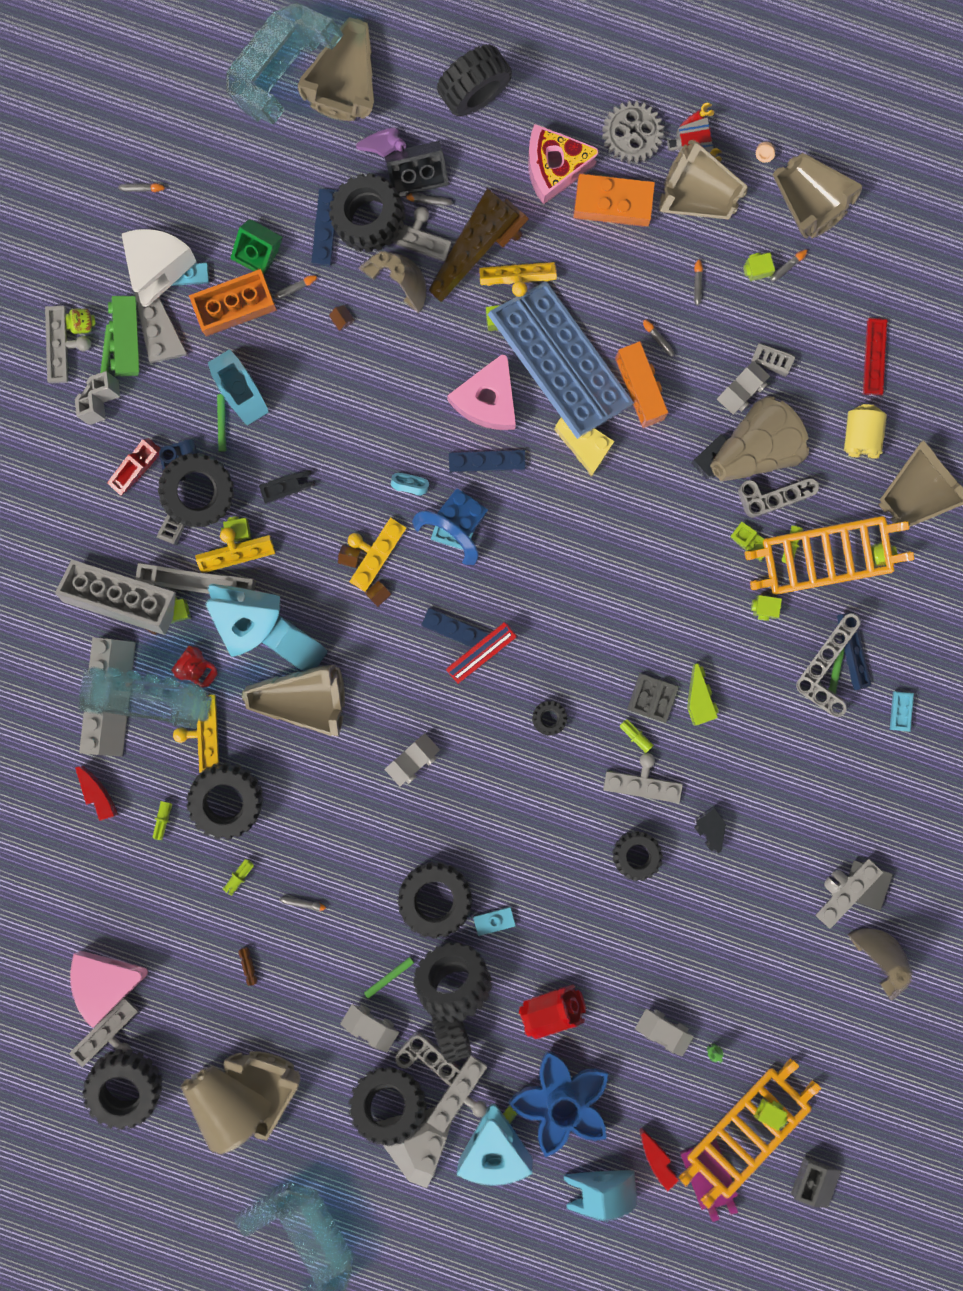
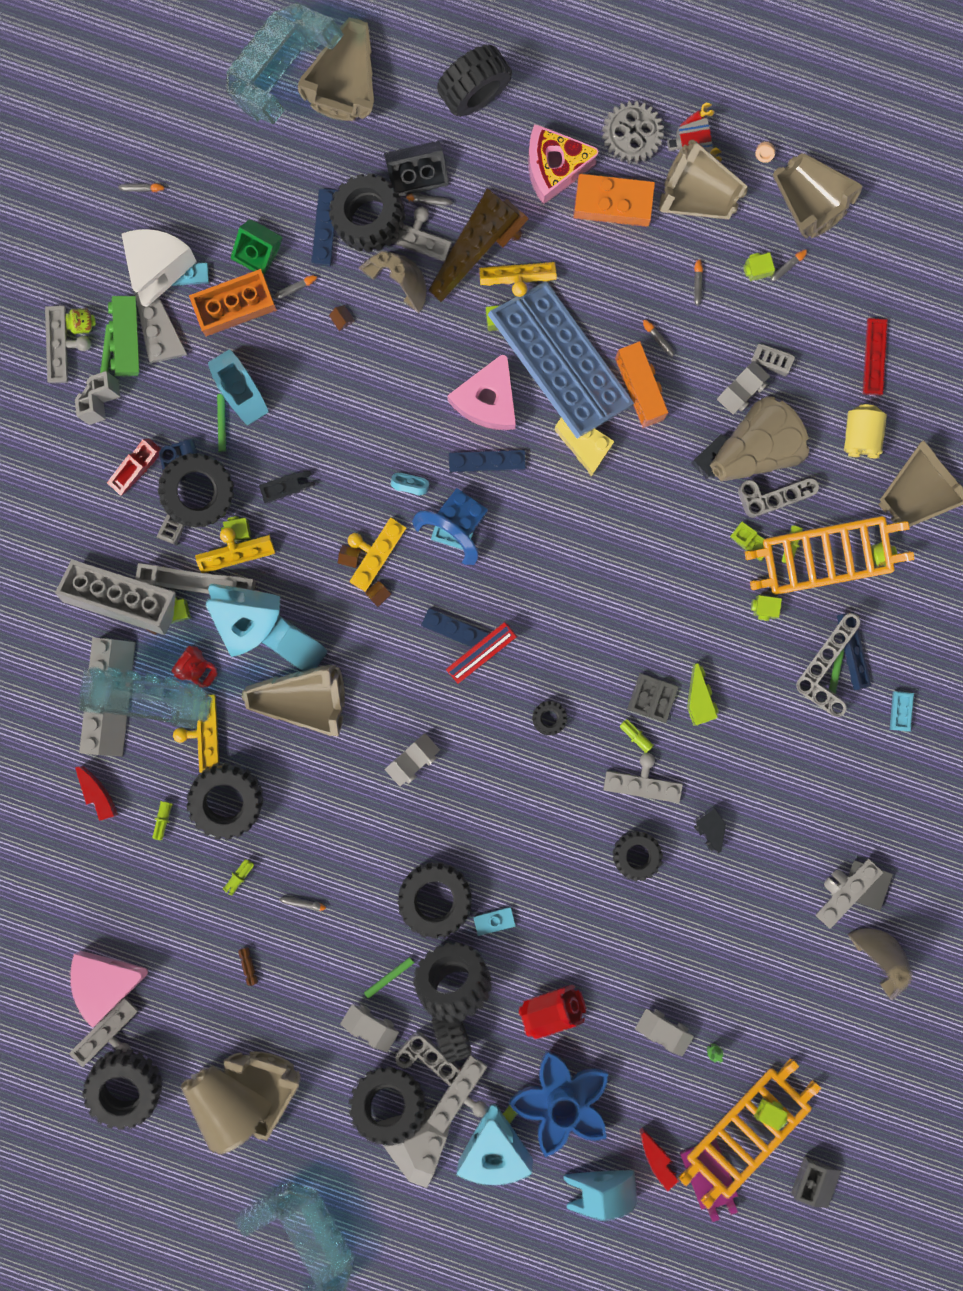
(382, 142): medium lavender arm -> none

